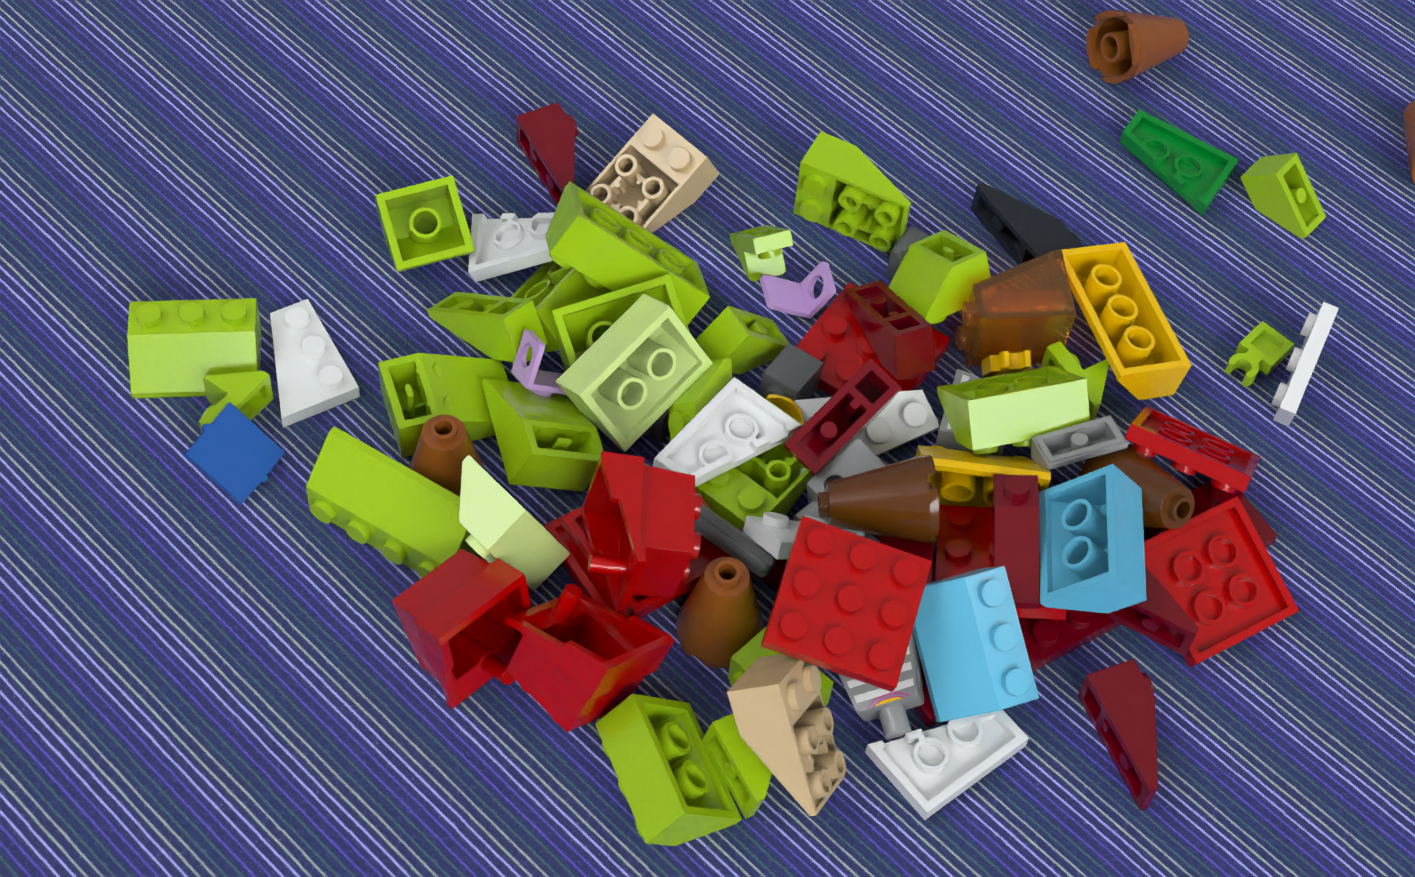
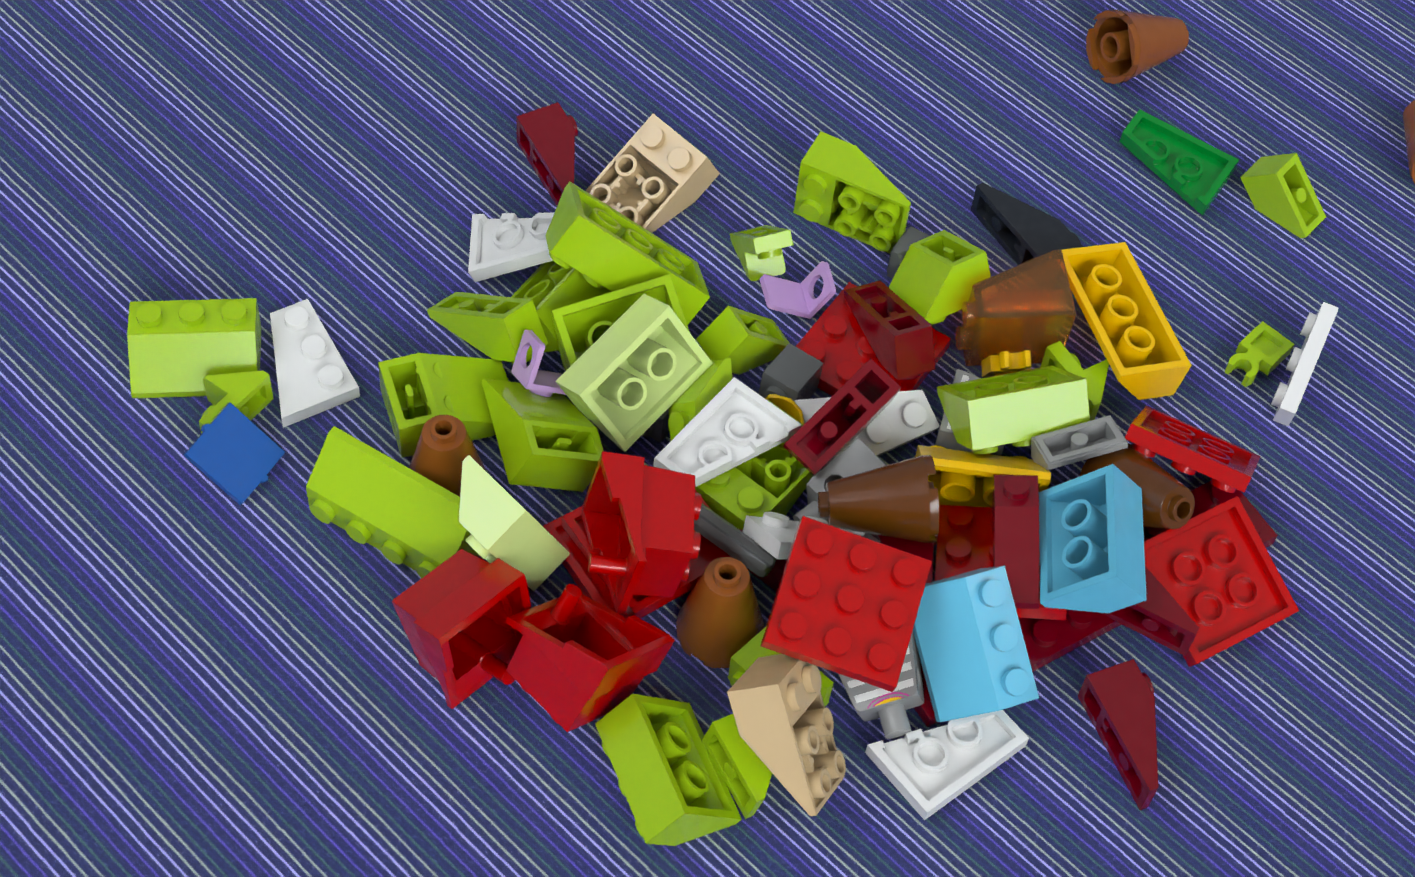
(424, 223): lime slope -> none

